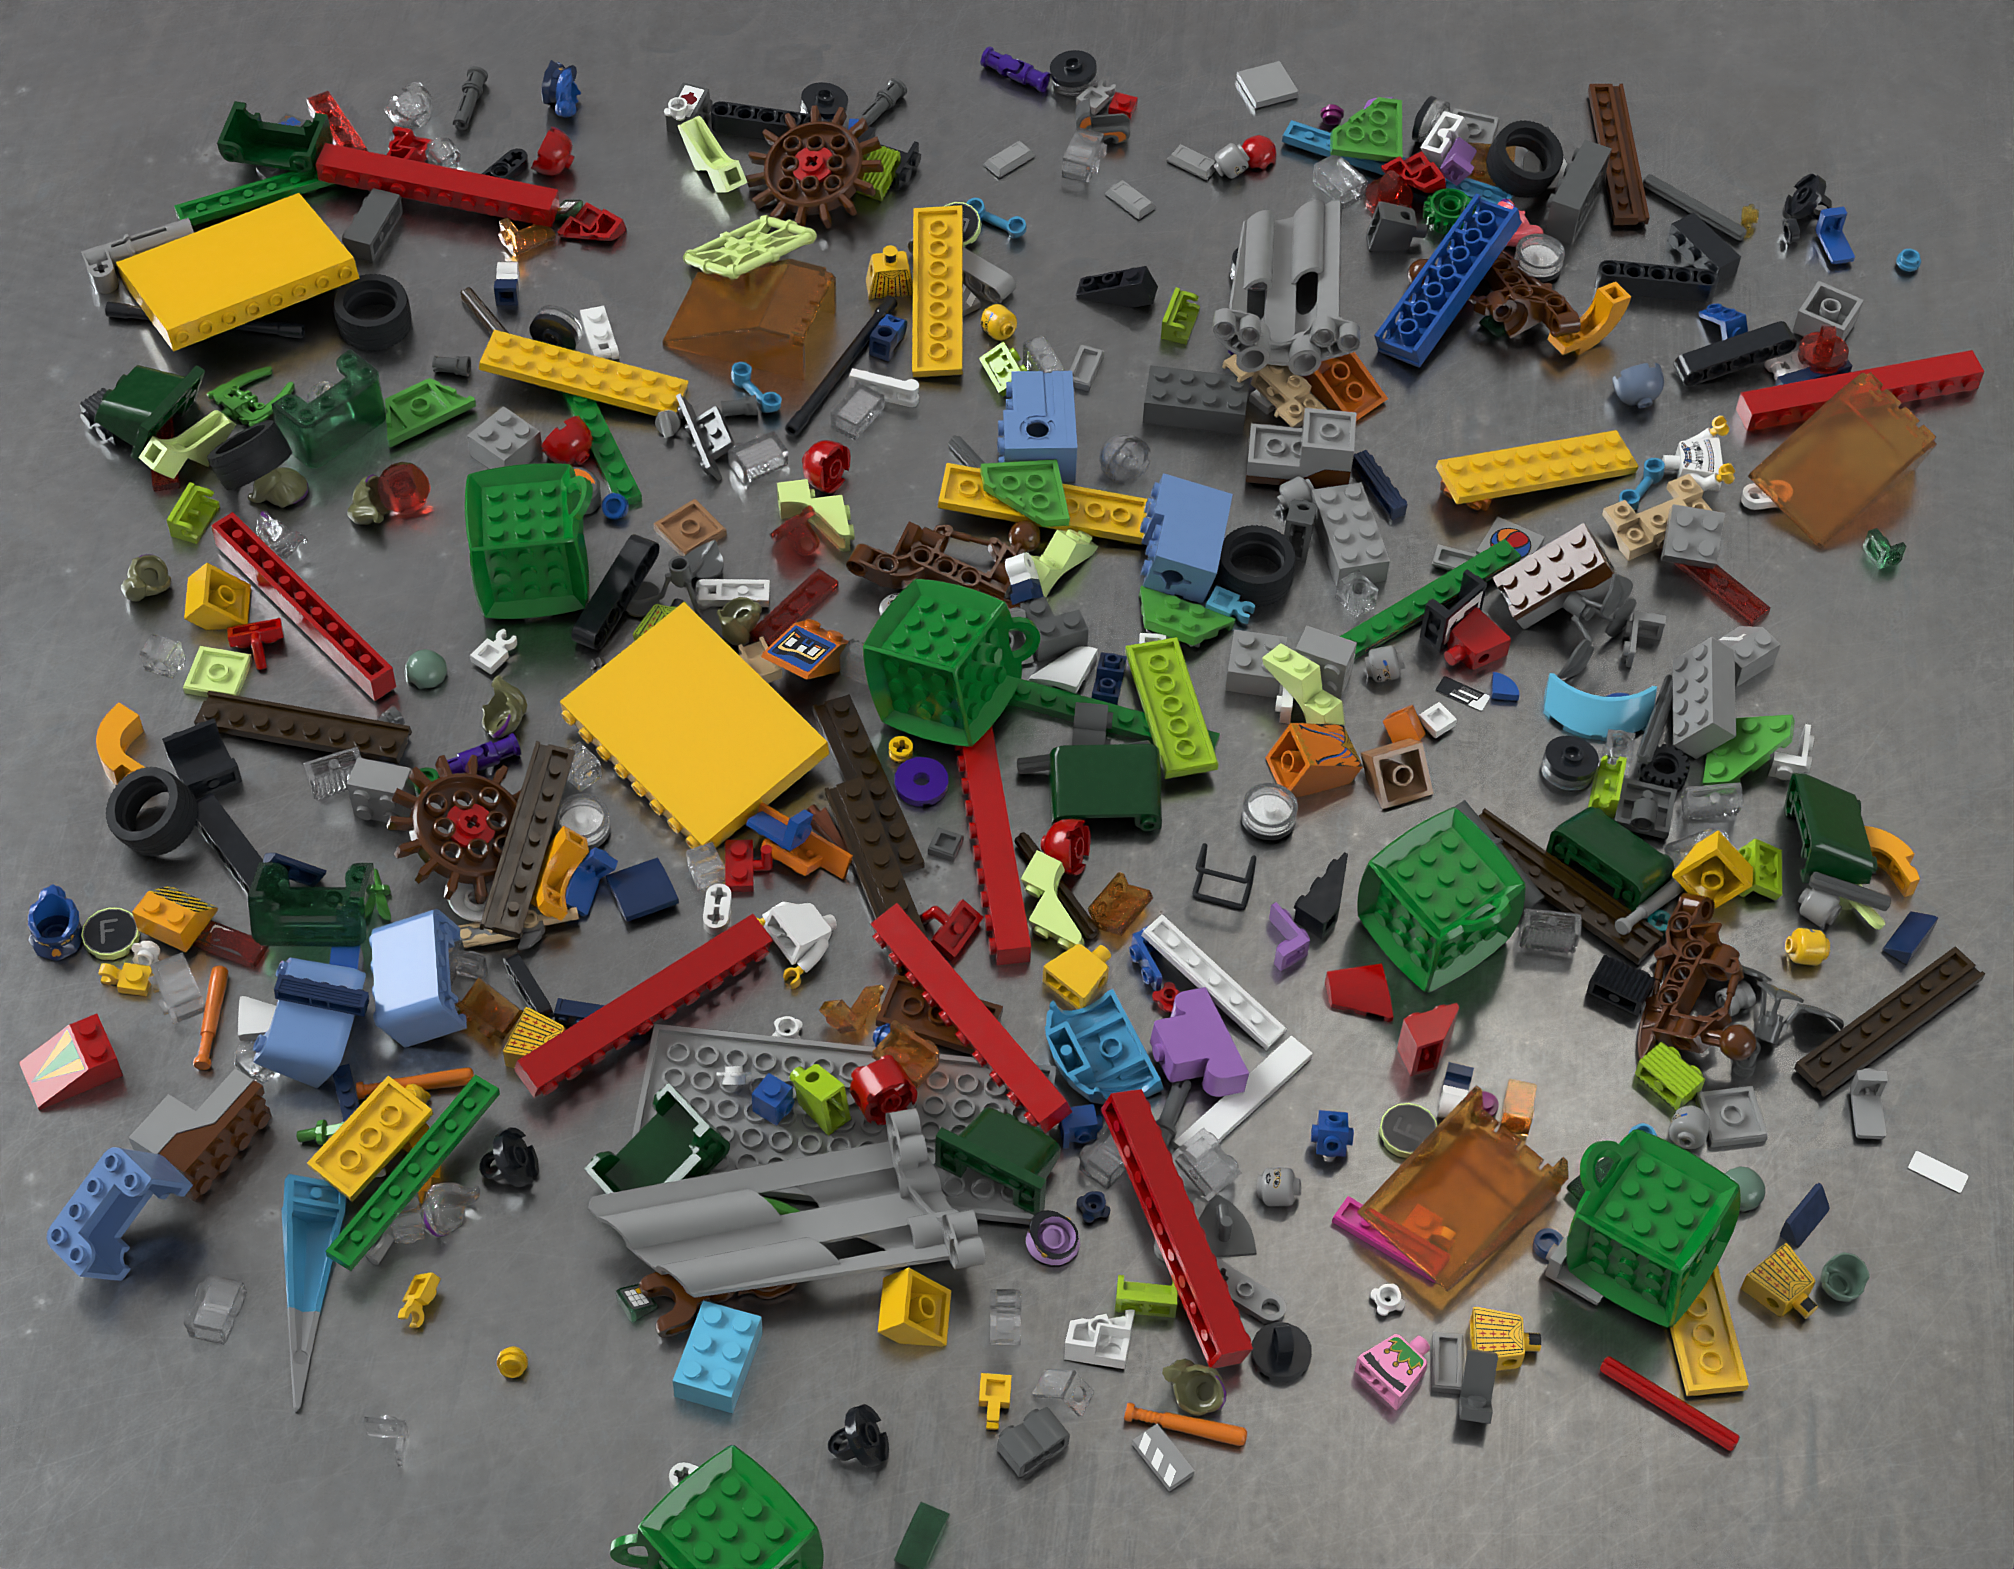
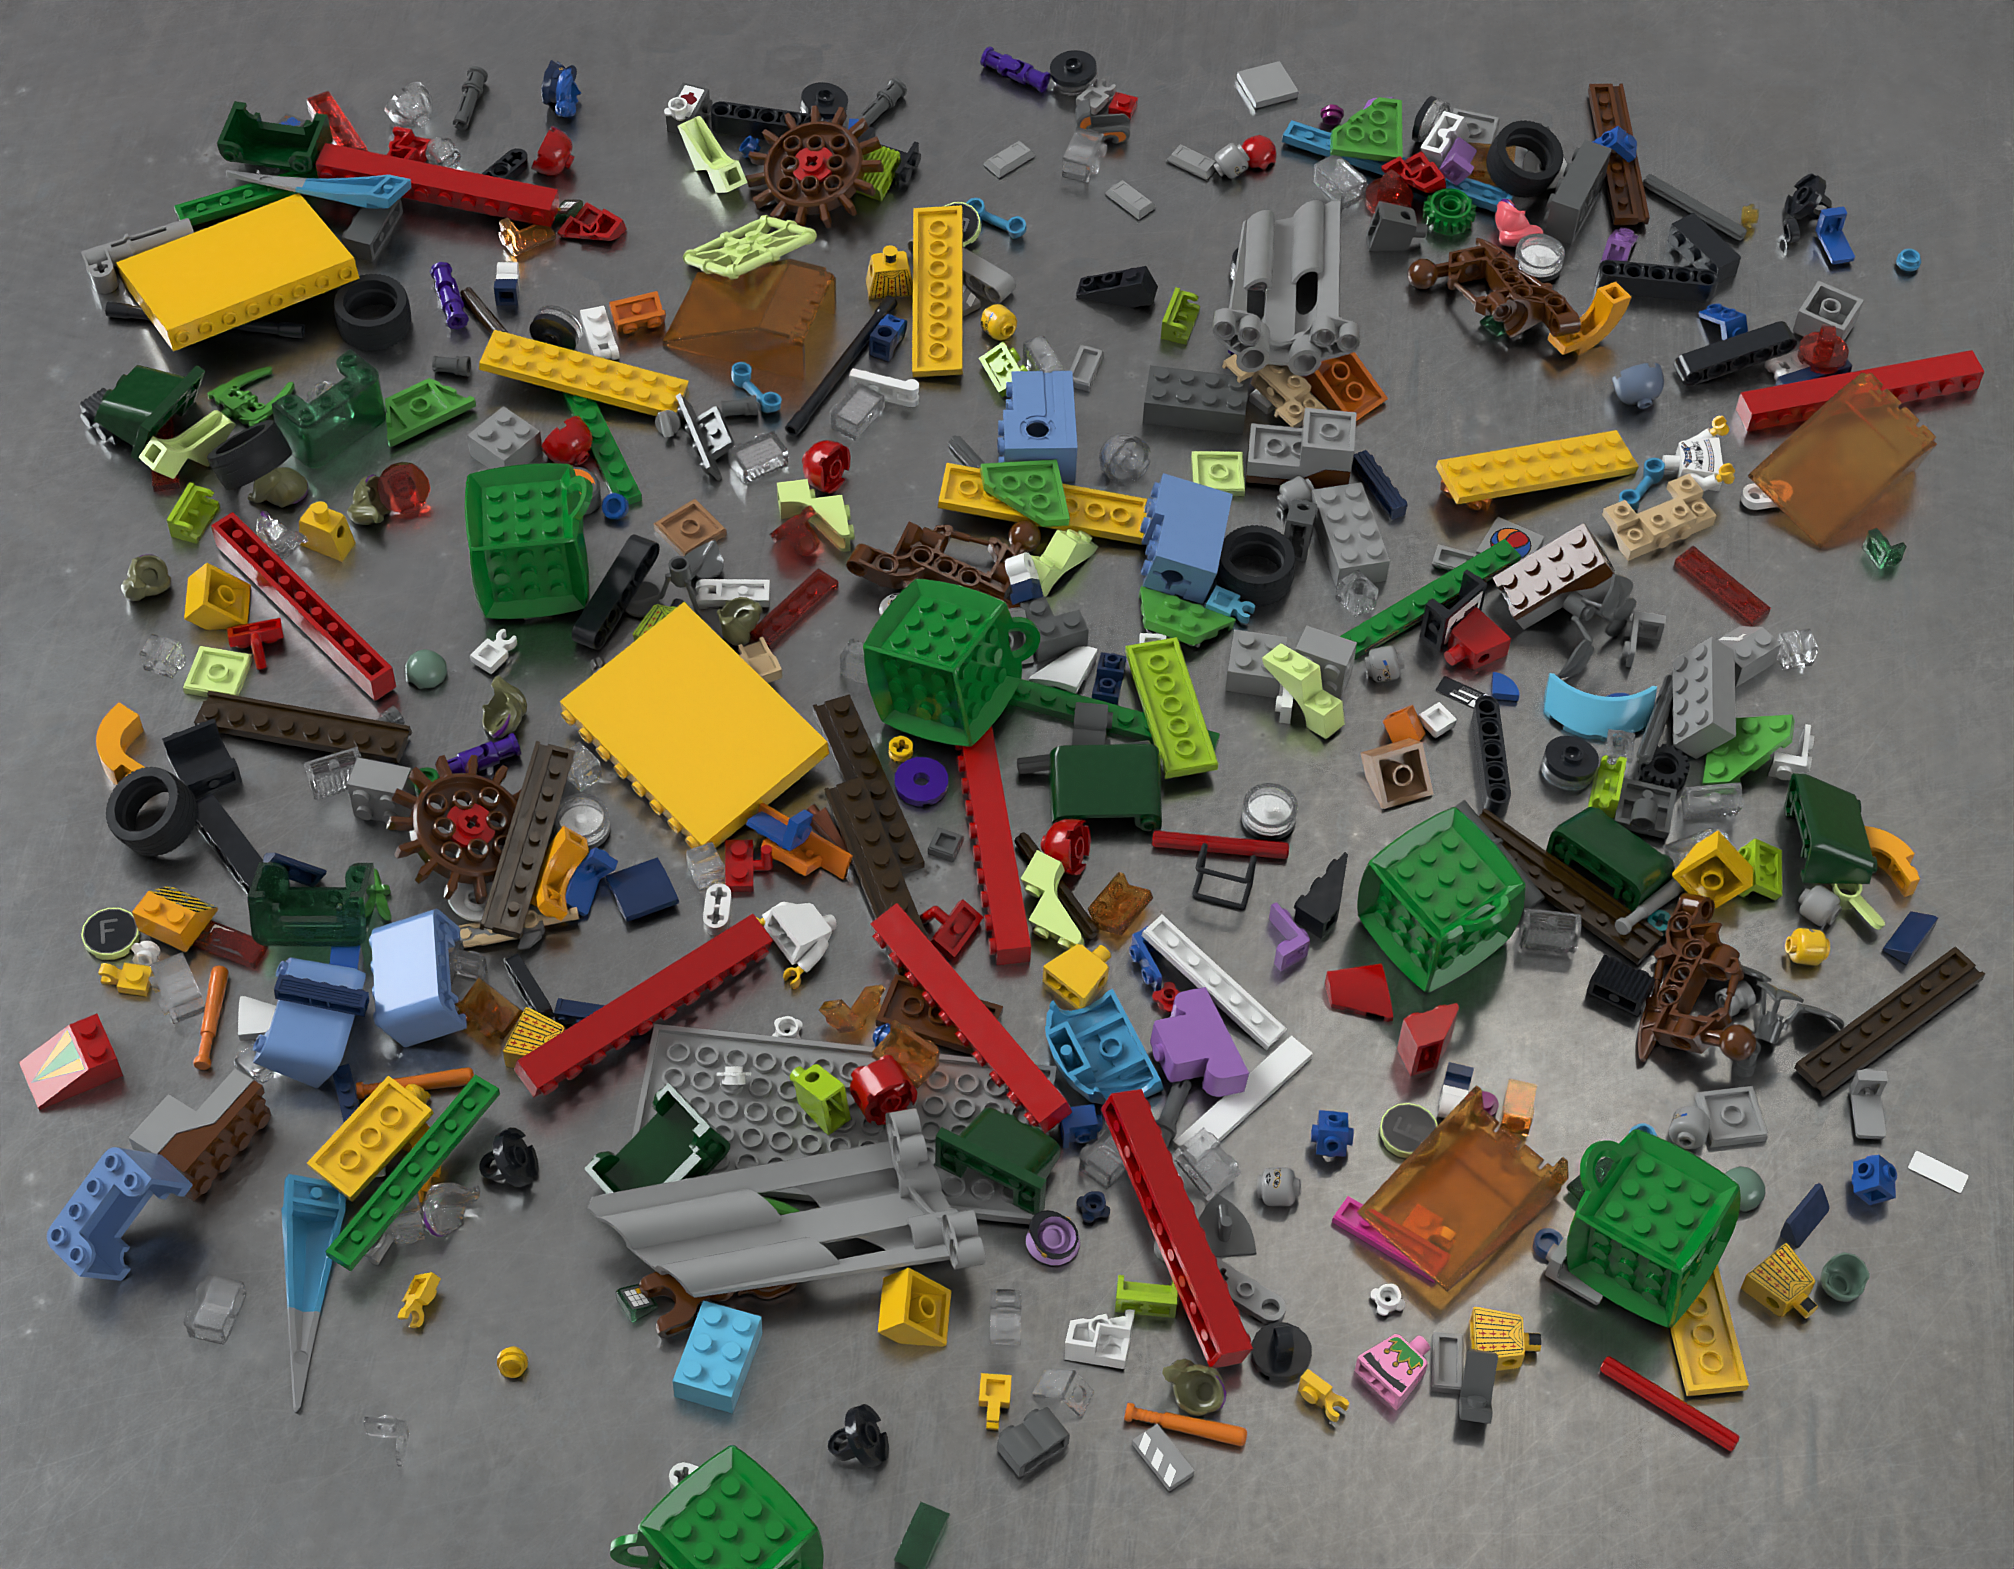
(54, 924): piece -> none
(320, 1132): bright green piece -> none
(326, 531): none -> yellow torso
(365, 192): none -> dark azure plate
(449, 295): none -> dark purple piece
(637, 312): none -> orange bracket
(748, 145): none -> blue plate
(772, 1099): blue brick -> none
(807, 650): slope -> none
(1219, 470): none -> yellowish green tile
(1221, 844): none -> red axle
(1313, 758): orange slope -> none
(1319, 1392): none -> yellow plate
(1448, 283): blue tile -> none
(1491, 755): none -> black beam
(1619, 245): none -> medium lavender bracket
(1620, 142): none -> blue bracket
(1670, 1075): lime brick -> none
(1693, 536): light grey brick -> none
(1796, 649): none -> clear brick
(1850, 891): dark grey axle -> none
(1874, 1179): none -> blue brick

